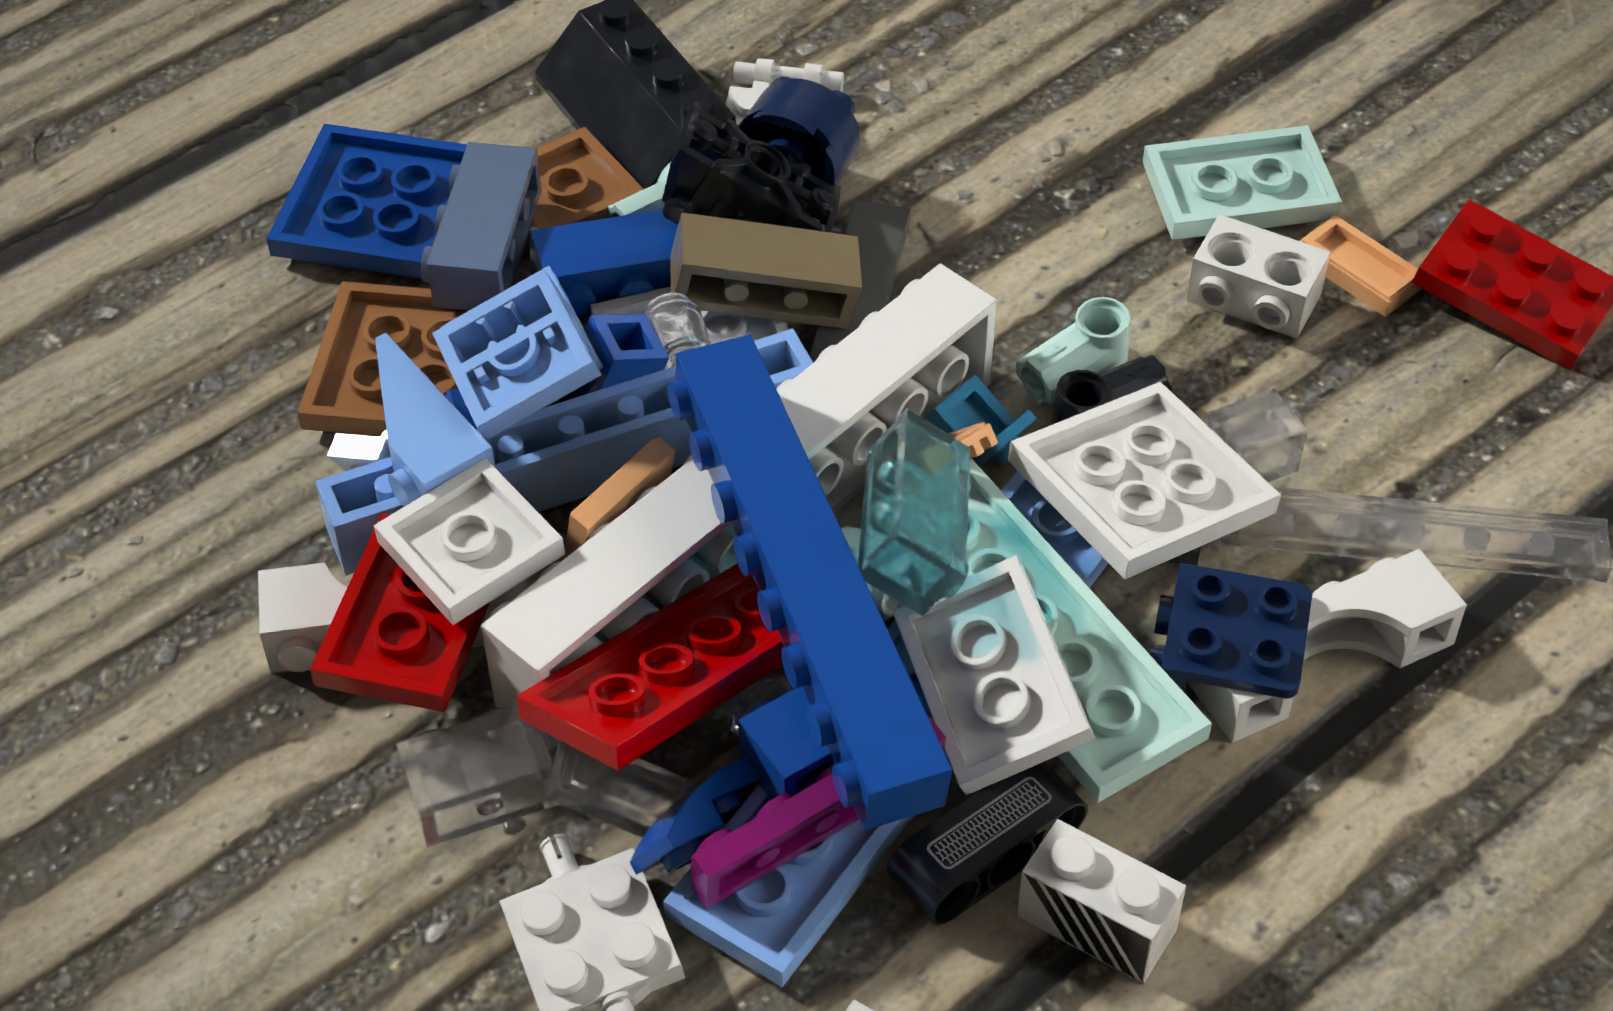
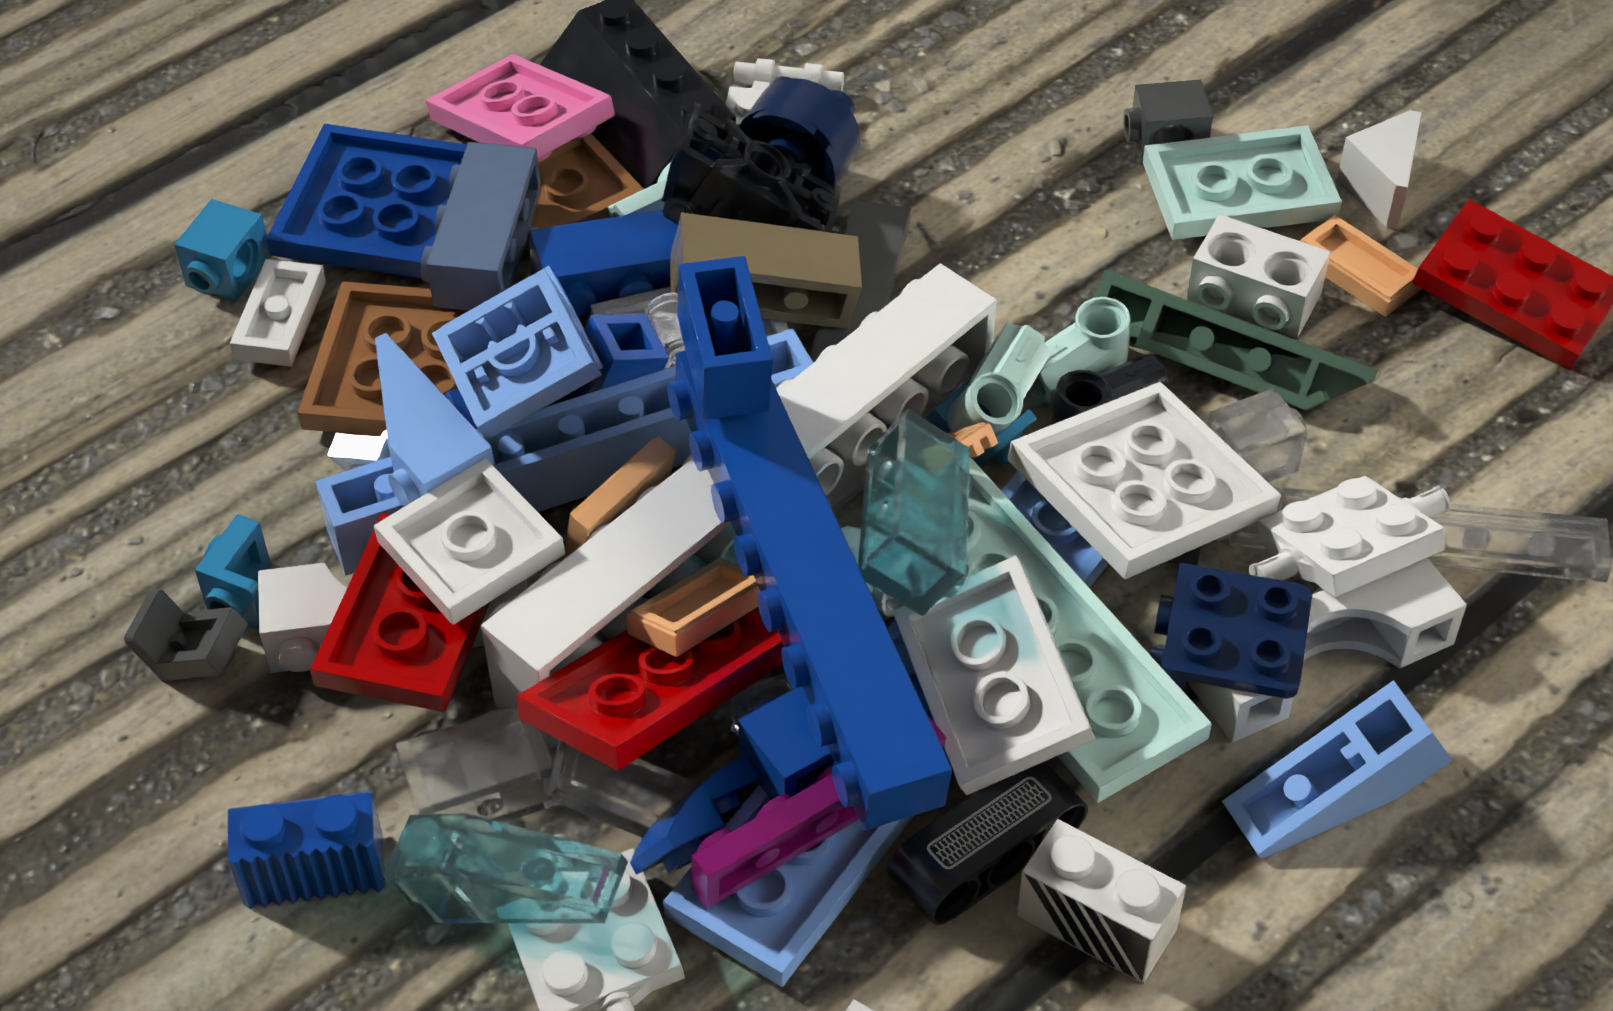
(183, 643): none -> dark grey bracket
(223, 250): none -> dark azure brick
(232, 567): none -> dark azure bracket
(278, 312): none -> white plate
(306, 848): none -> blue brick
(500, 873): none -> clear light blue slope
(521, 106): none -> bright pink plate
(694, 608): none -> light nougat tile
(724, 337): none -> blue brick
(1001, 380): none -> light aqua piece
(1167, 114): none -> dark grey brick
(1232, 346): none -> sand green wedge
(1339, 774): none -> light blue slope
(1351, 535): none -> white plate
(1379, 165): none -> white slope

